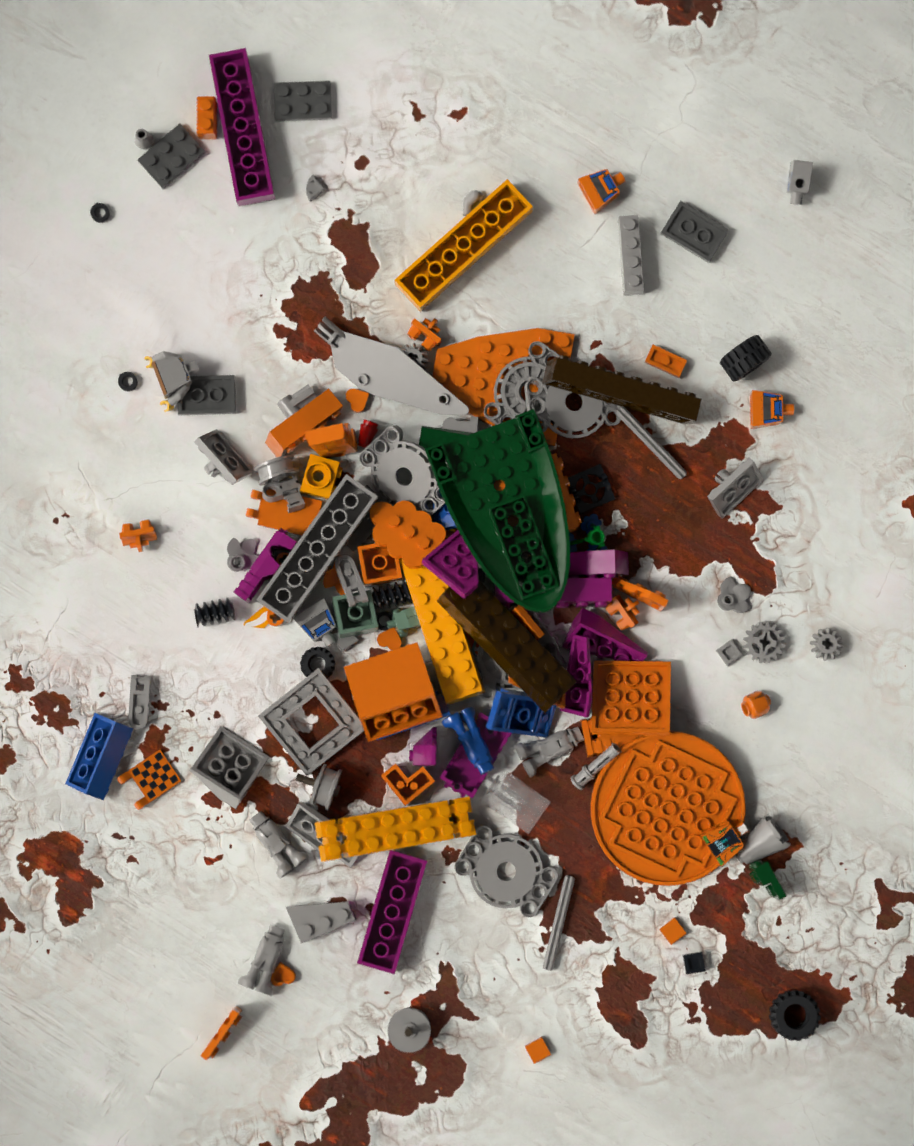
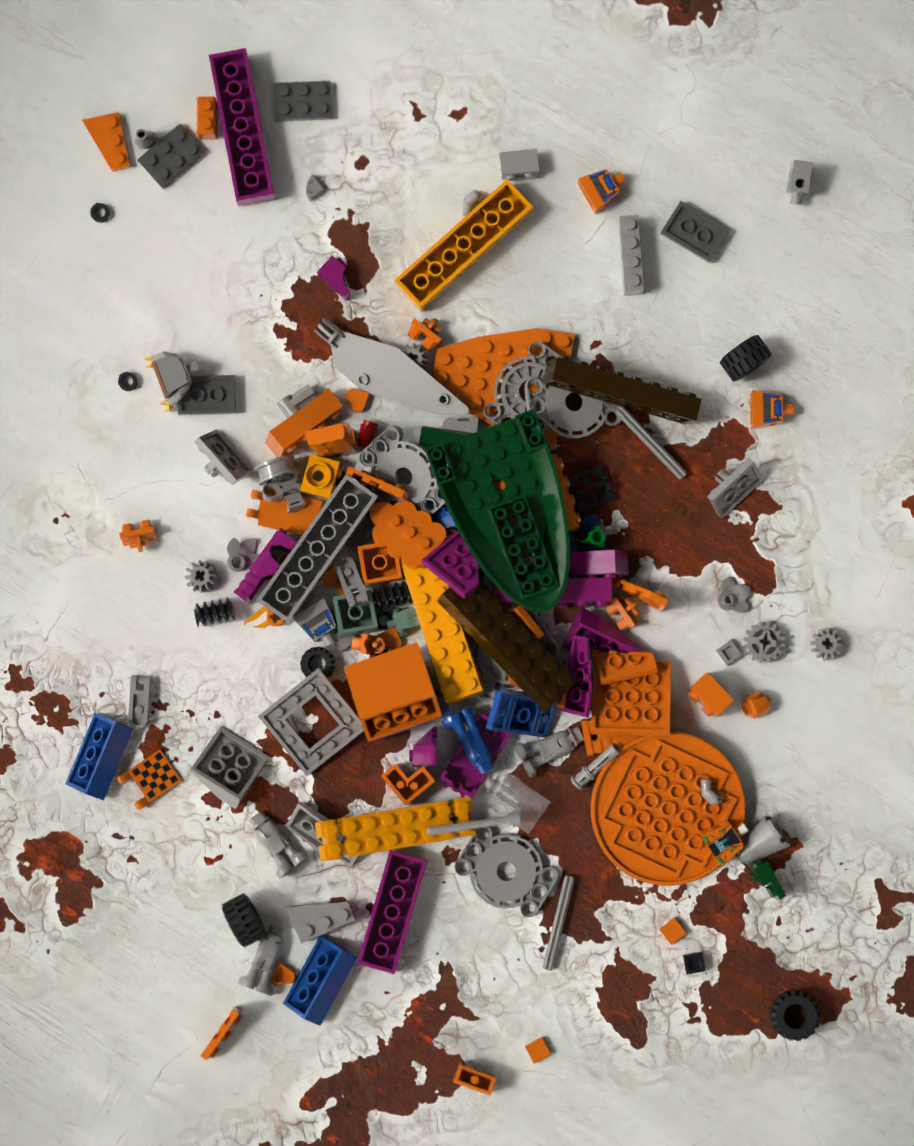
(110, 139): none -> orange wing
(194, 575): none -> light grey gear
(243, 920): none -> black tyre
(320, 980): none -> blue slope
(324, 786): light grey wheel -> none
(333, 275): none -> magenta arch
(369, 644): none -> orange hips
(378, 483): none -> orange wing
(409, 1030): light grey wheel -> none
(474, 1079): none -> orange brick
(511, 819): none -> light grey piece
(519, 164): none -> light grey brick
(623, 666): none -> orange wing
(665, 361): orange plate -> none
(709, 695): none -> orange brick
(709, 795): none -> light grey arm

